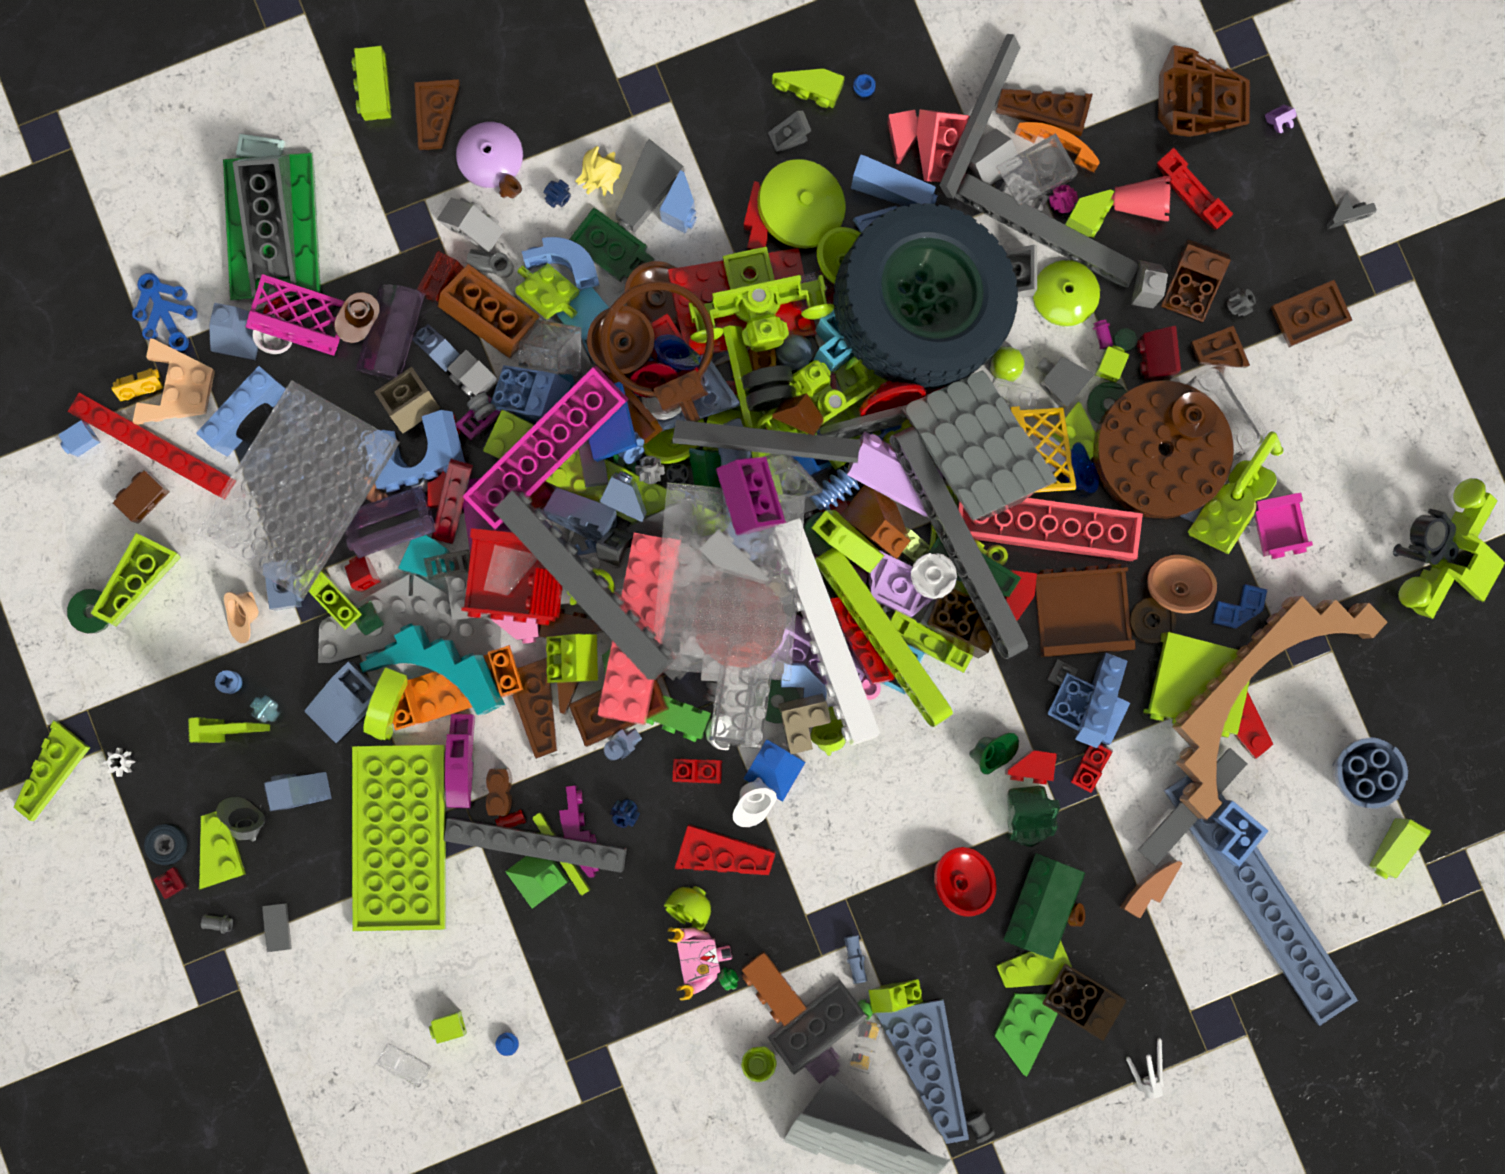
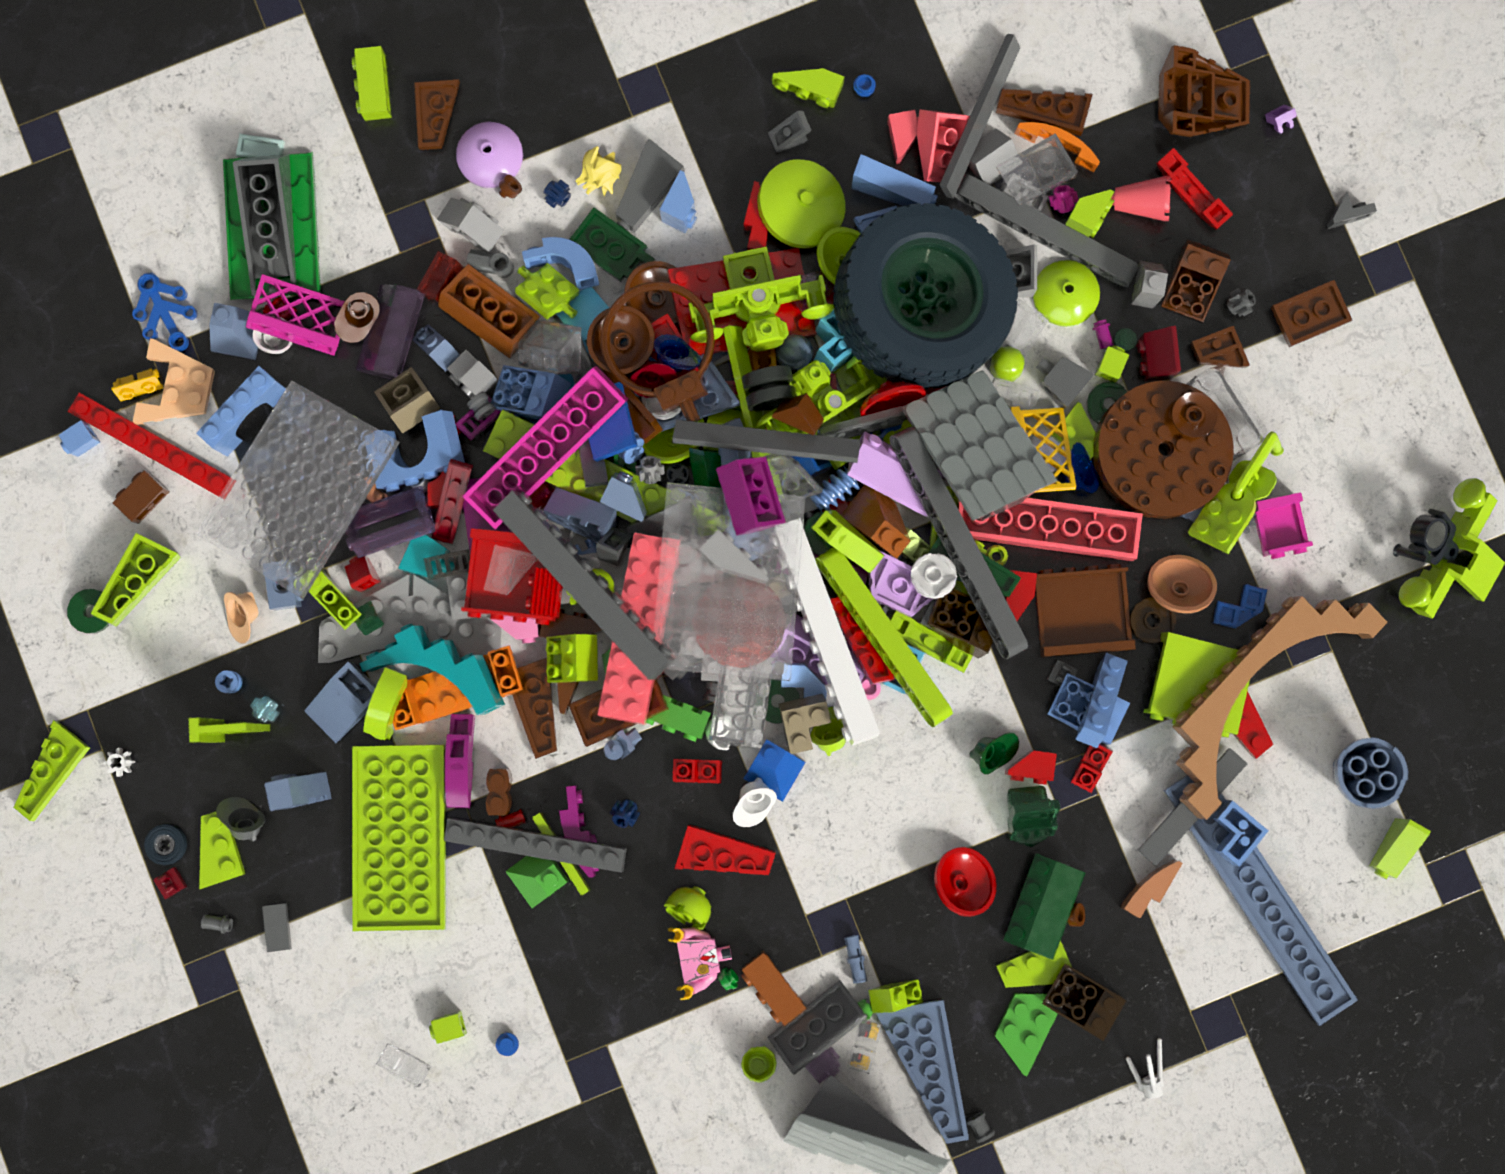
(1026, 327): none -> clear wing

